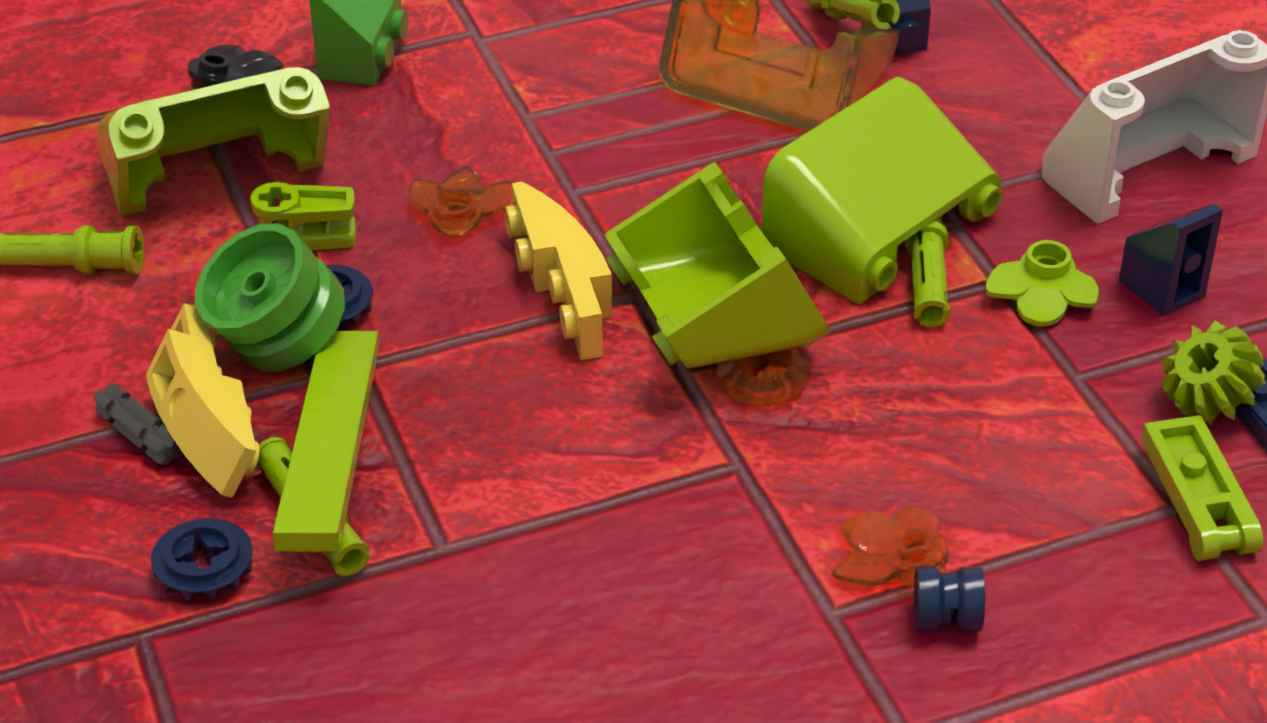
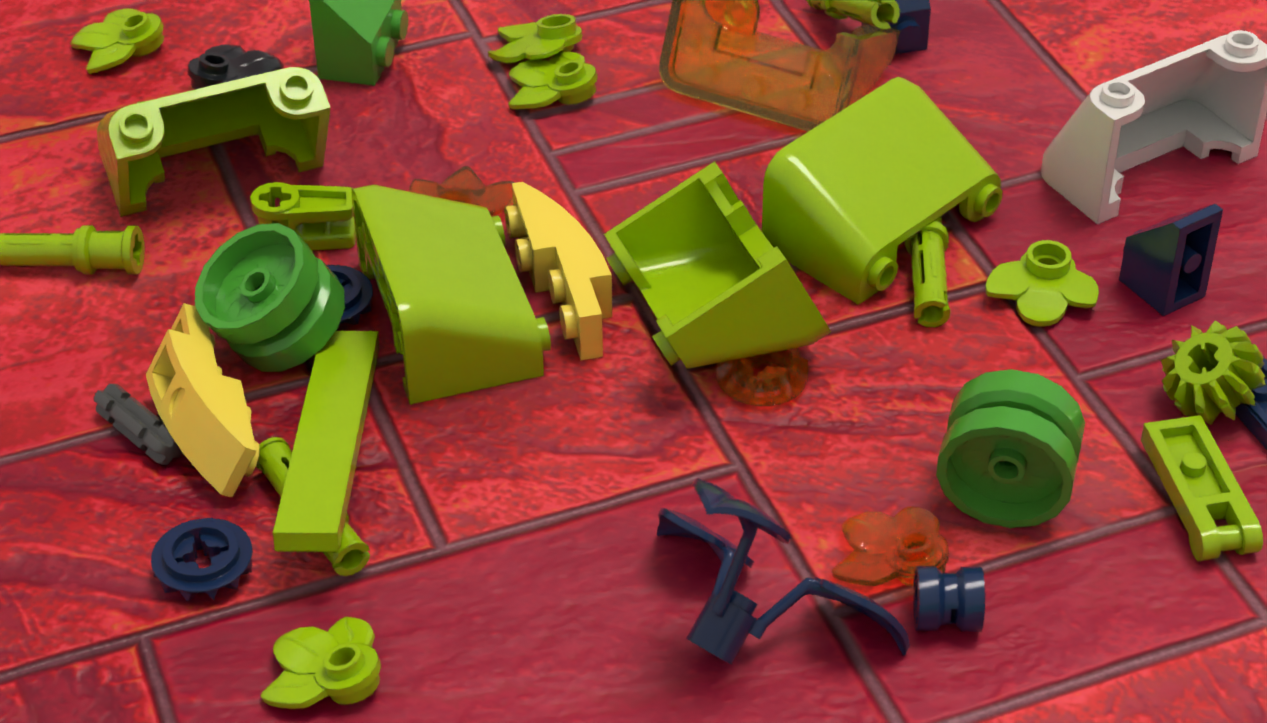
(119, 37): none -> lime plate
(325, 665): none -> lime plate
(447, 292): none -> lime windscreen
(538, 39): none -> lime plate
(561, 78): none -> lime plate
(728, 614): none -> dark blue plant
(1011, 449): none -> bright green wheel

